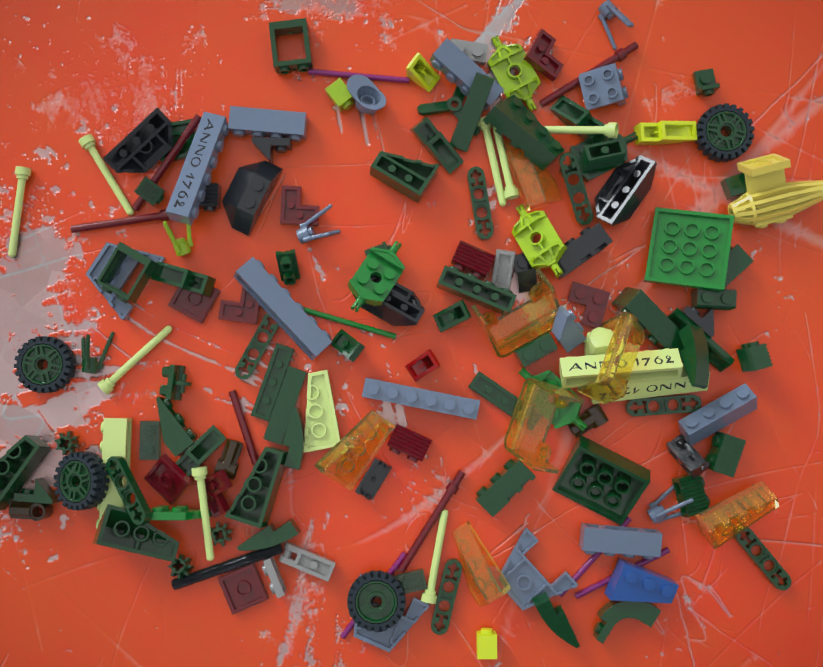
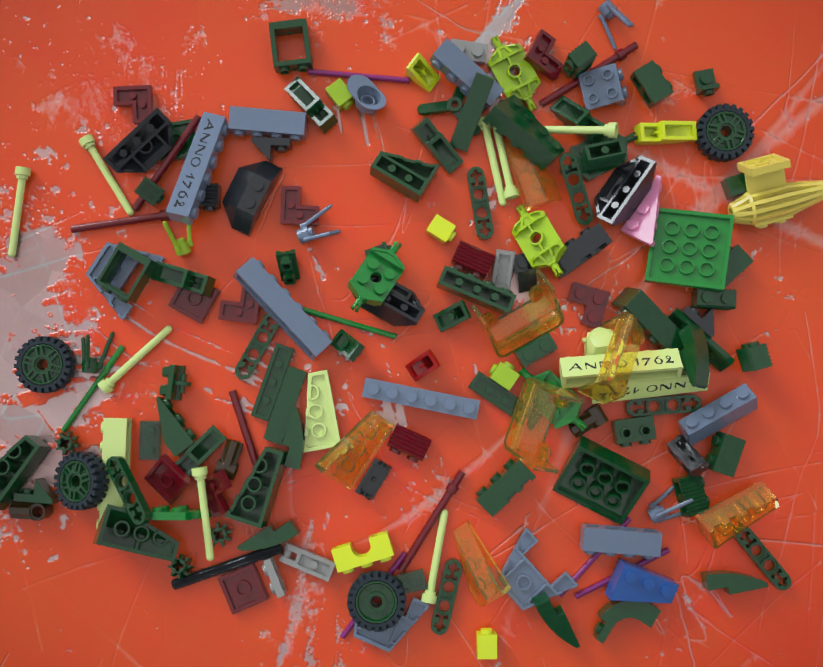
(92, 389): none -> green axle
(138, 97): none -> dark red plate
(311, 104): none -> slope
(347, 558): none -> neon yellow arch
(441, 229): none -> neon yellow brick
(504, 375): none -> lime brick
(566, 330): sand blue slope -> none
(579, 60): none -> dark green brick
(633, 430): none -> dark green brick
(643, 221): none -> bright pink wing
(651, 84): none -> dark green brick
(731, 581): none -> dark green slope

